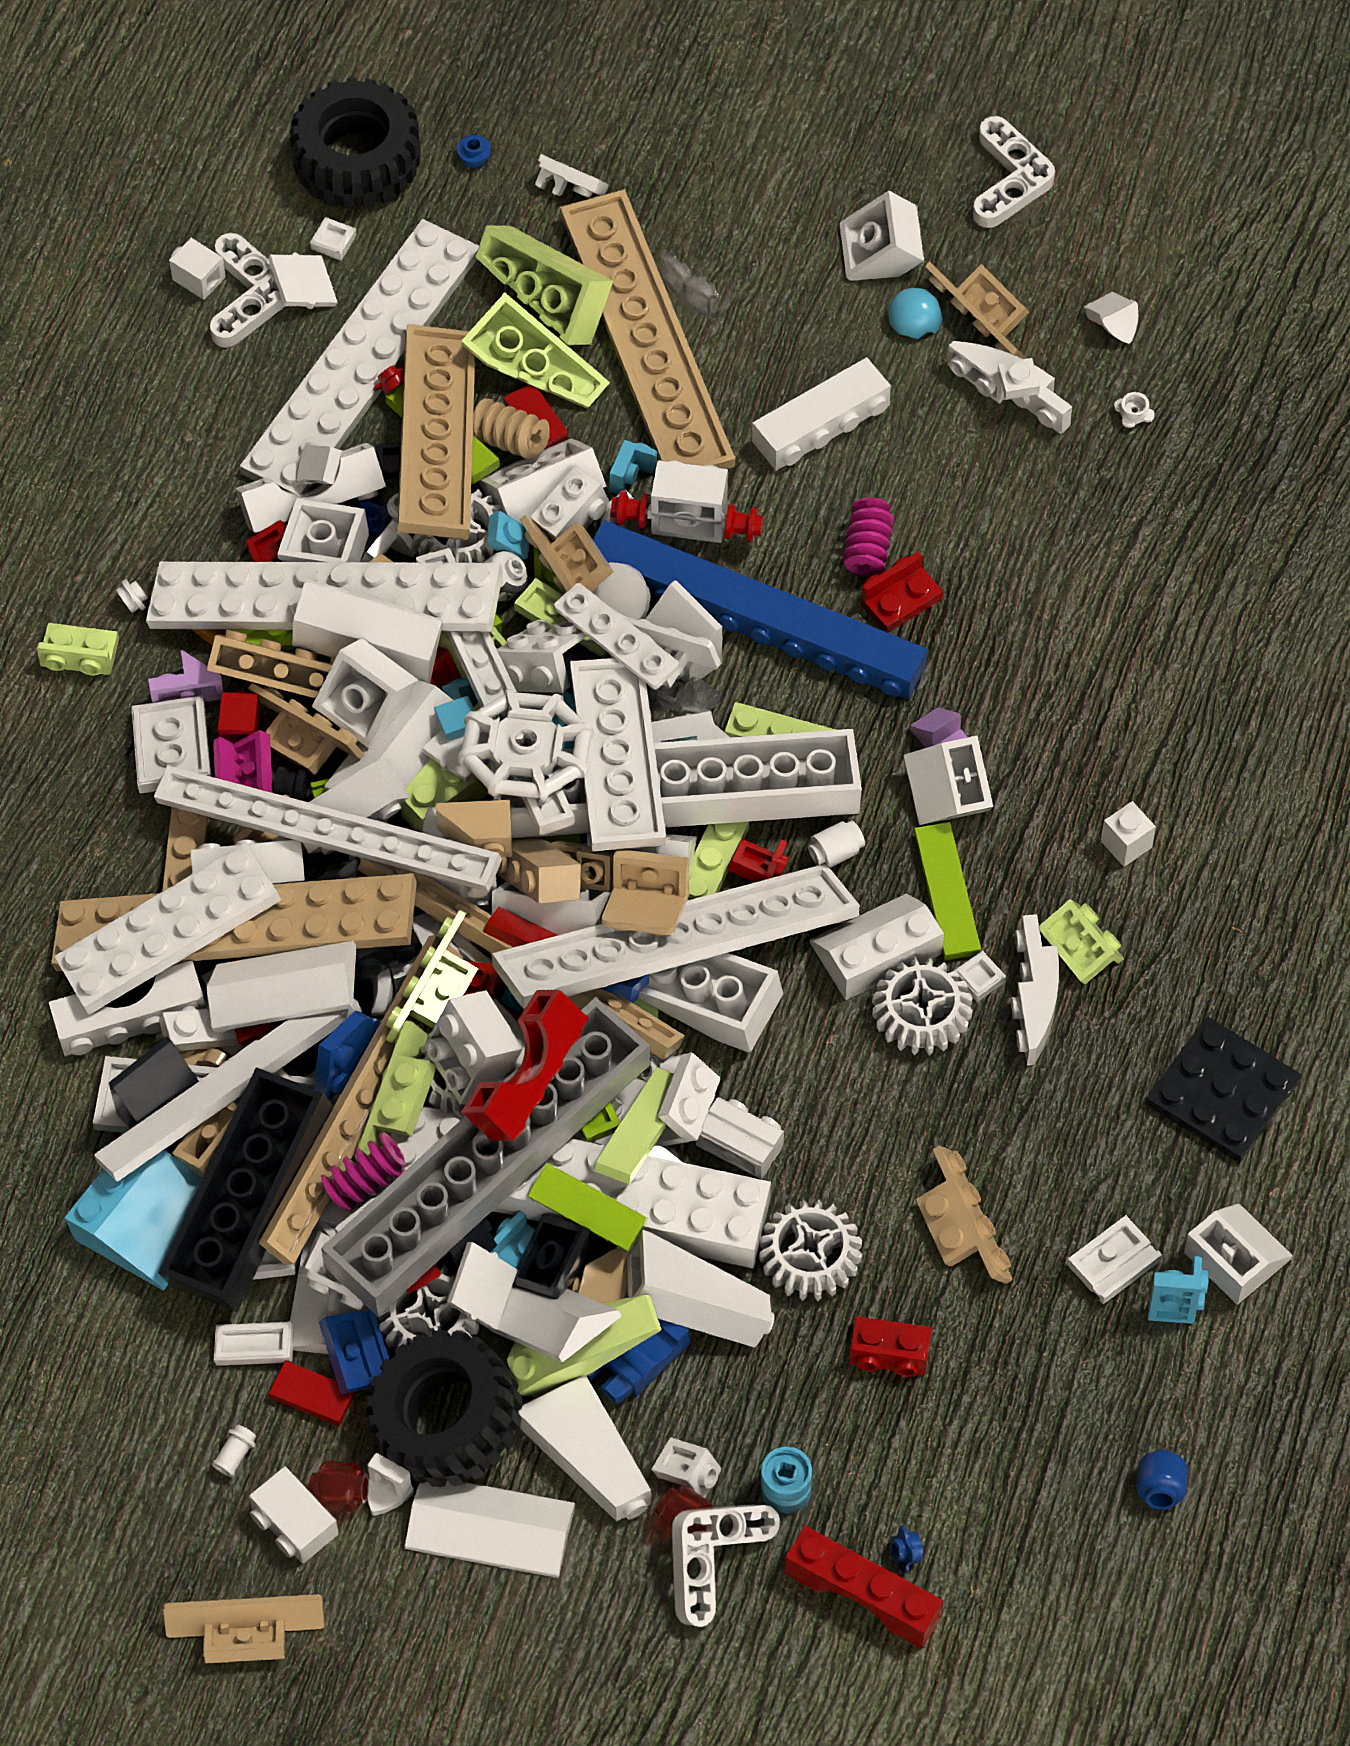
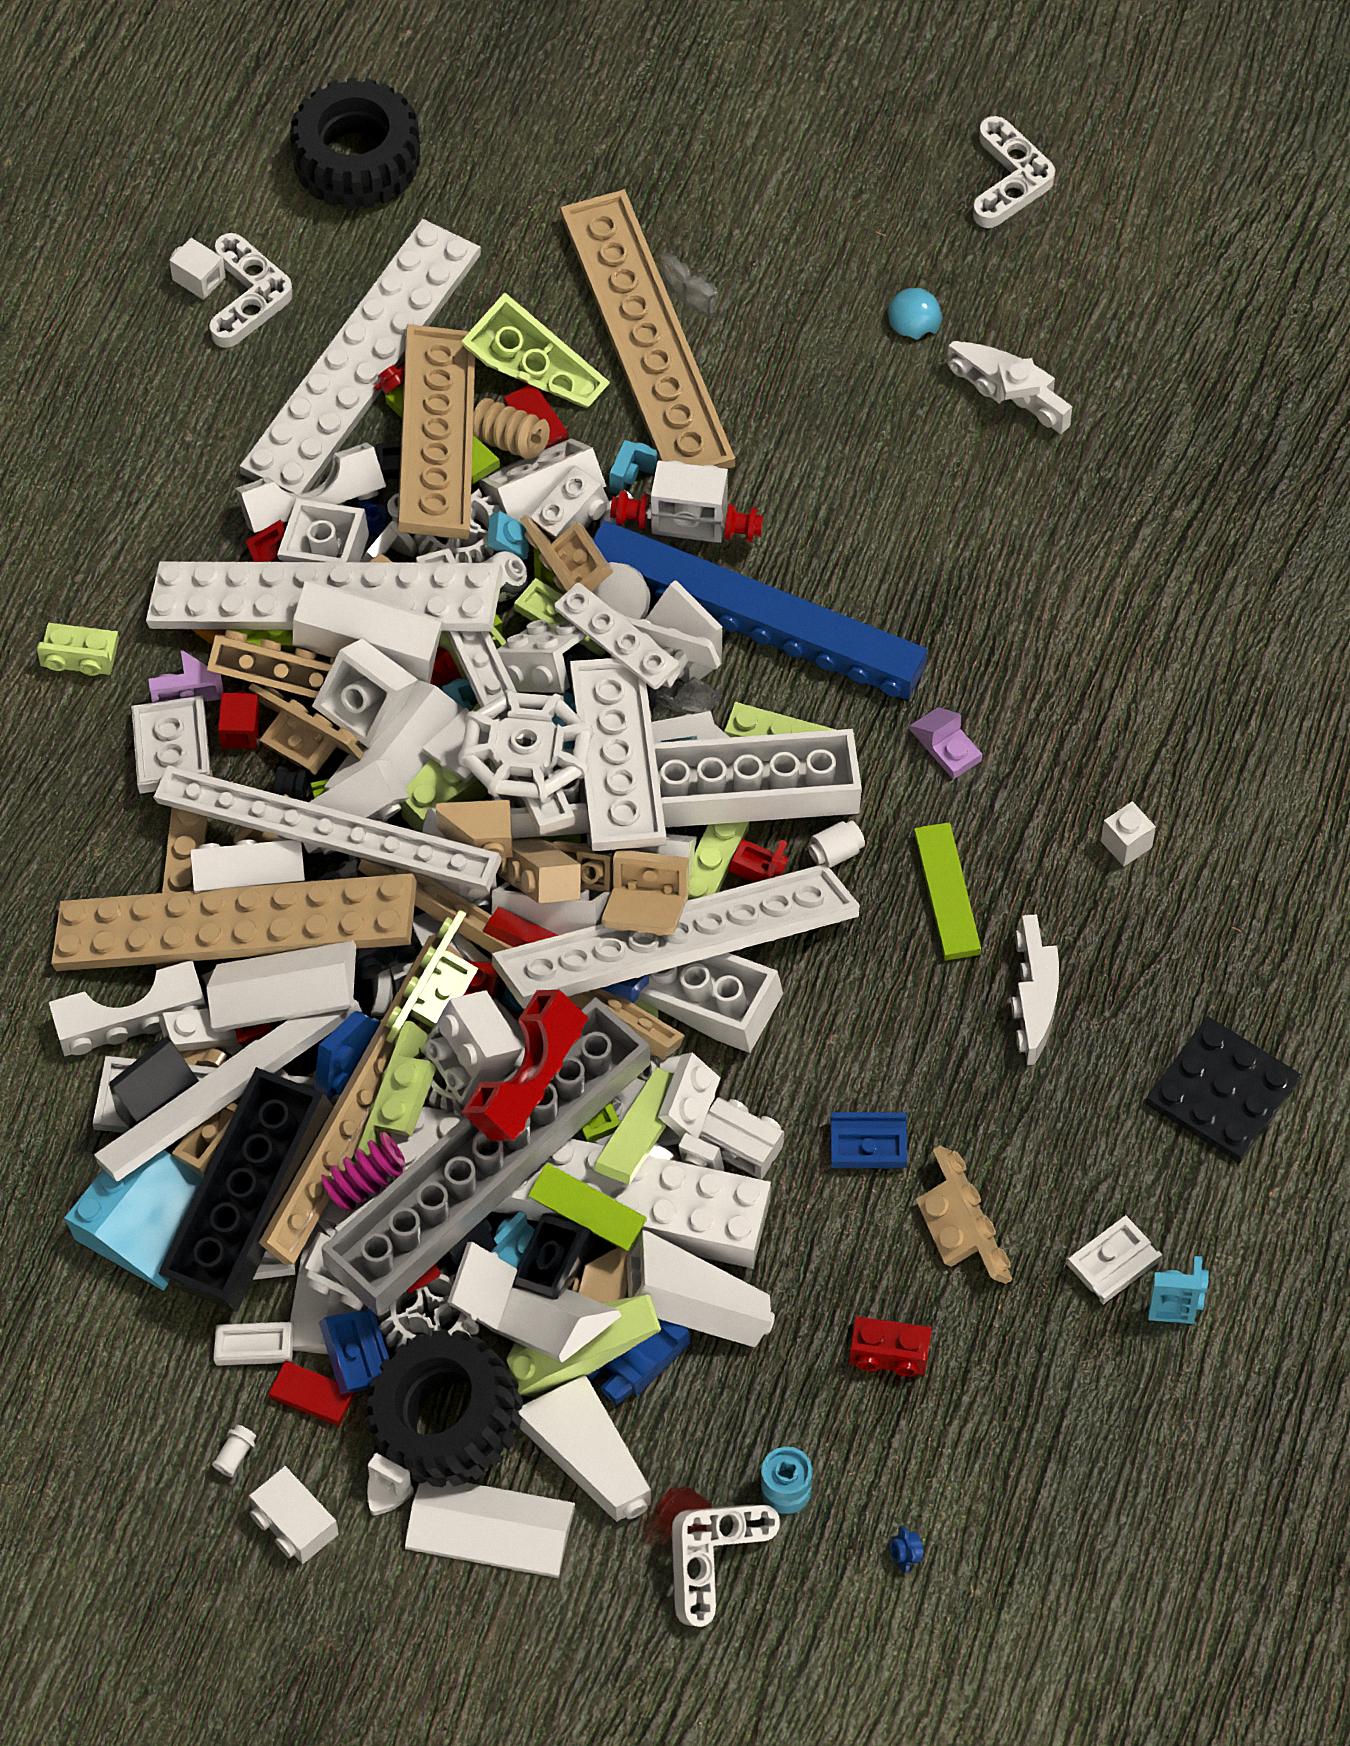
(132, 595): white plate -> none
(167, 928): white plate -> none
(244, 1627): tan bracket -> none
(245, 761): dark pink bracket -> none
(302, 280): white piece -> none
(318, 464): white tile -> none
(333, 238): white tile -> none
(340, 1486): clear red head -> none
(452, 715): medium azure tile -> none
(476, 157): blue plate -> none
(553, 284): yellowish green wedge -> none
(584, 184): white plate -> none
(687, 1466): white bracket -> none
(700, 1153): none -> white plate
(821, 414): white brick -> none
(834, 1234): white gear -> none
(834, 1568): red arch -> none
(868, 537): dark pink piece -> none
(868, 1140): none -> blue plate
(869, 945): white slope -> none
(882, 239): white slope -> none
(895, 1014): white gear -> none
(899, 593): red bracket -> none
(948, 781): white slope -> none
(981, 976): white tile -> none
(988, 301): tan bracket -> none
(1081, 940): yellowish green bracket -> none
(1115, 314): white tile -> none
(1134, 401): white plate -> none
(1162, 1479): blue head -> none
(1236, 1251): white slope -> none

